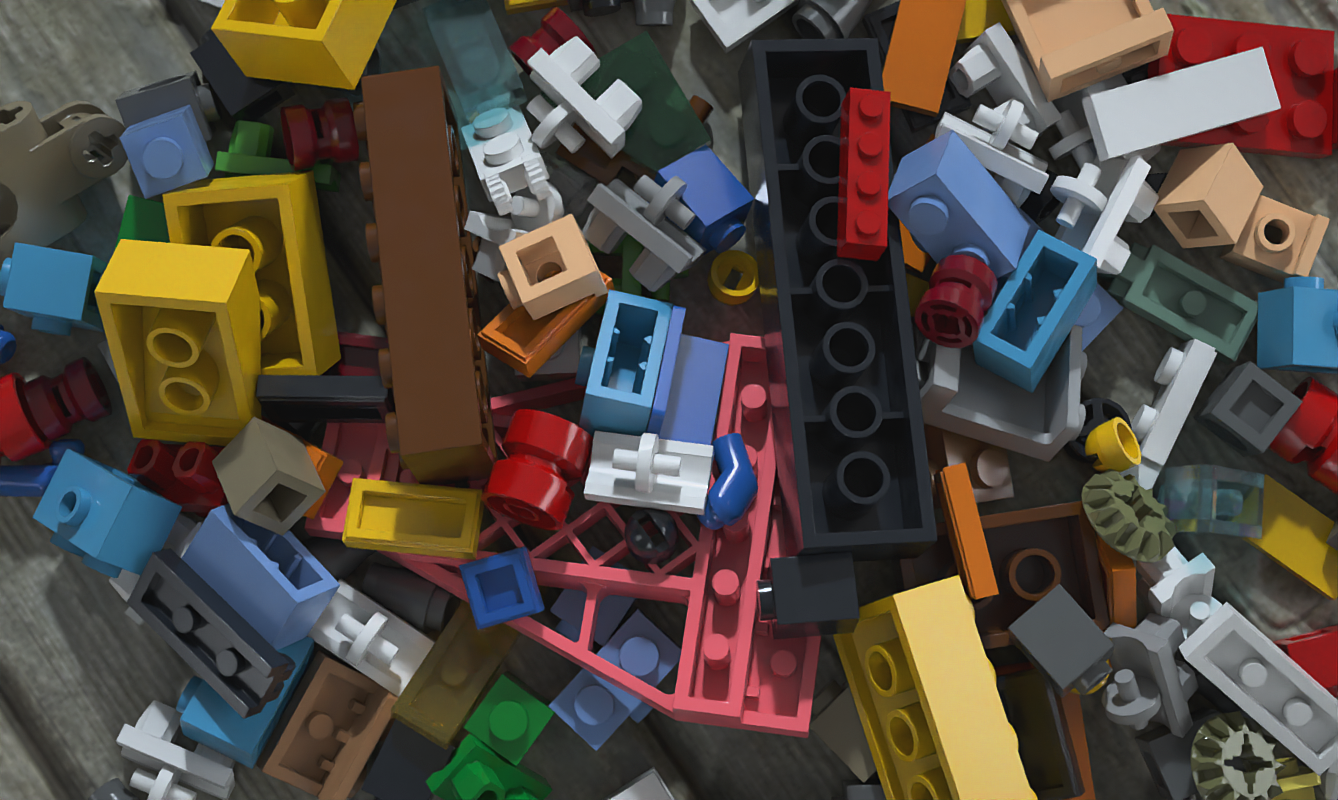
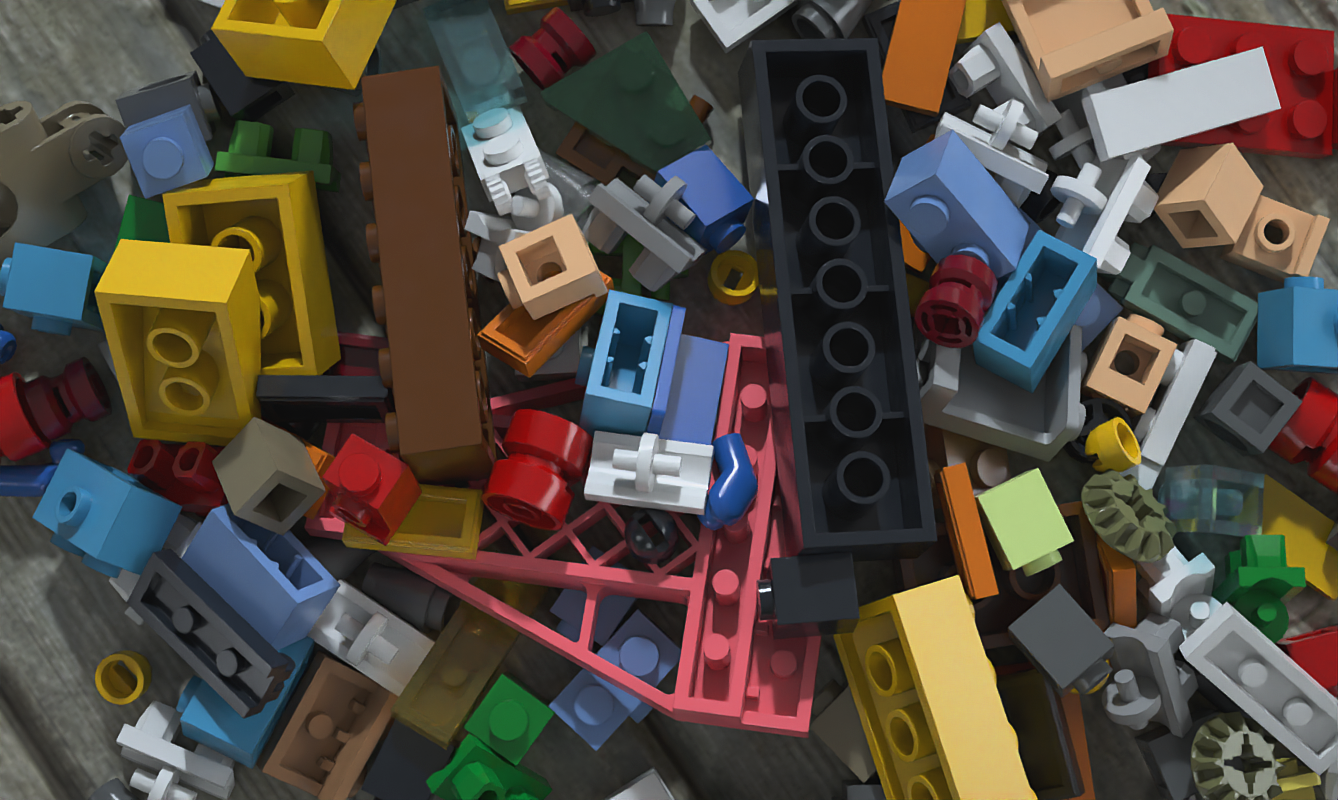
(117, 683): none -> yellow hinge
(319, 133): dark red wheel -> none
(370, 489): none -> red brick
(501, 587): blue tile -> none
(561, 80): white hips -> none
(863, 174): red piece -> none
(1023, 523): none -> yellowish green brick
(1151, 356): none -> light nougat brick
(1261, 583): none -> green hips

